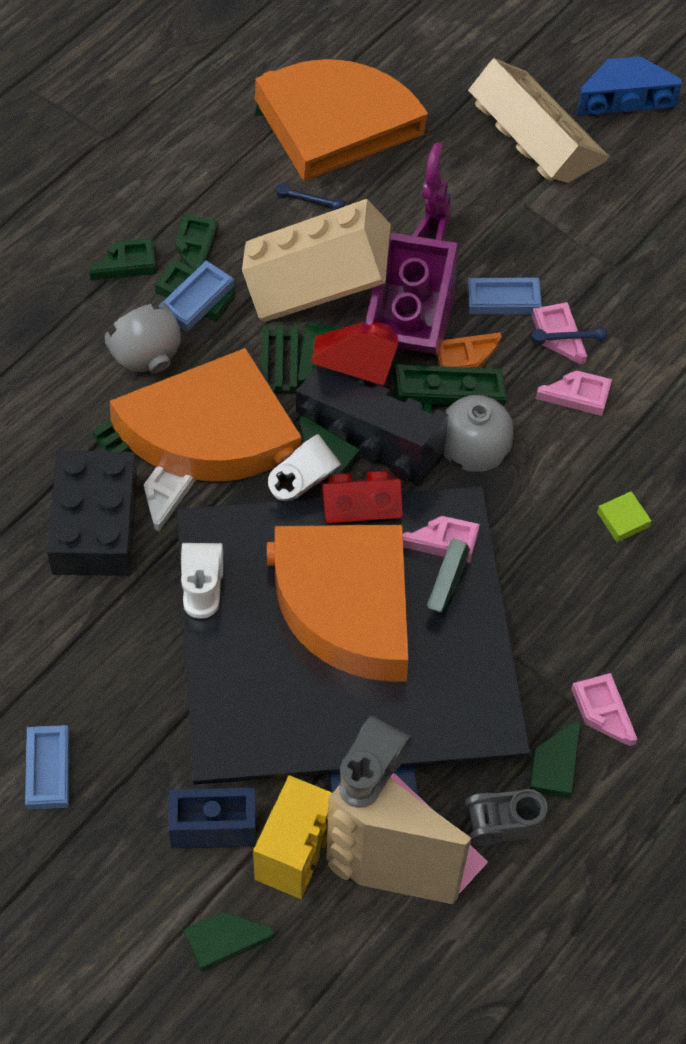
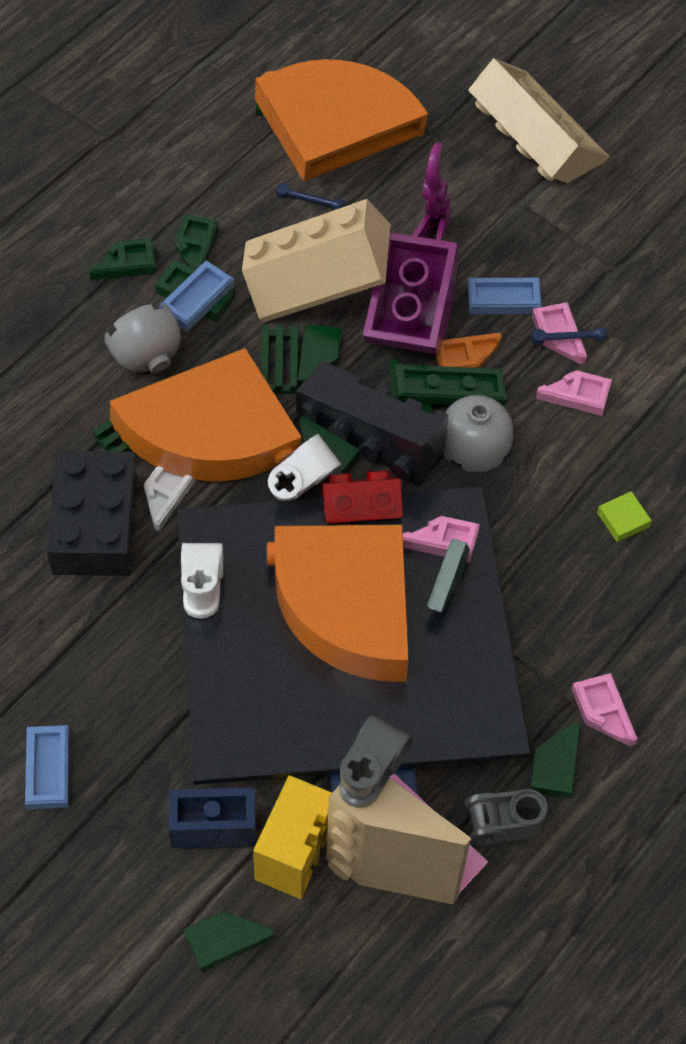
(357, 351): red slope -> none
(628, 87): blue slope -> none

